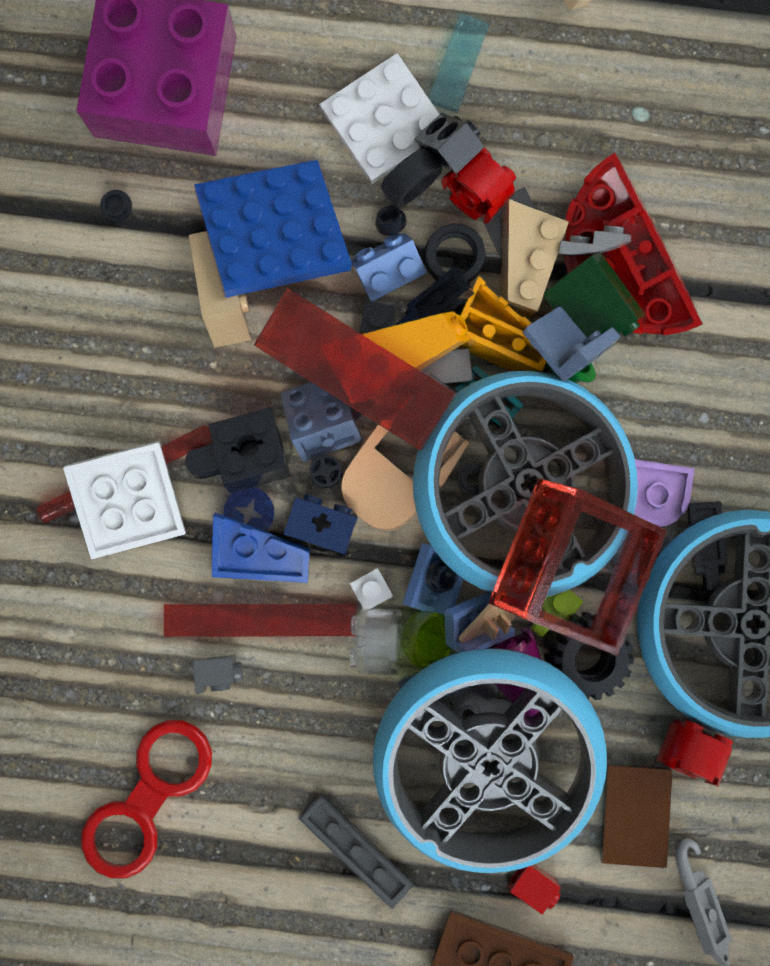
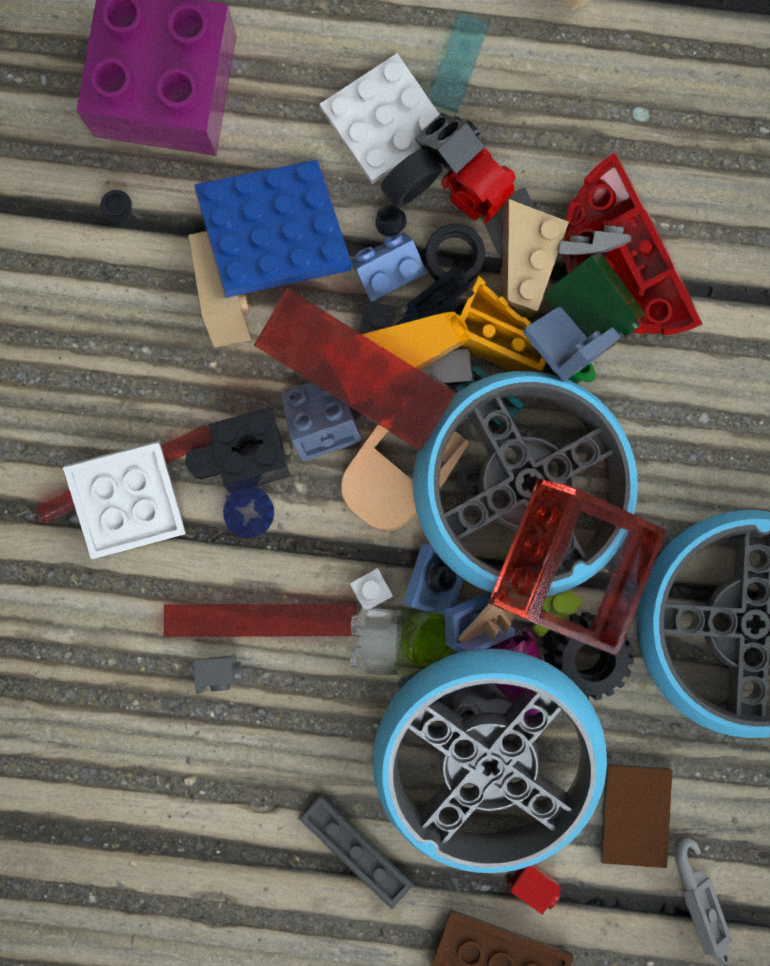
(146, 799): red bar -> none
(255, 554): blue wing -> none
(301, 524): dark blue brick -> none
(324, 466): black wheel -> none
(662, 491): lavender tile -> none
(695, 752): red brick -> none
(712, 558): black hinge -> none

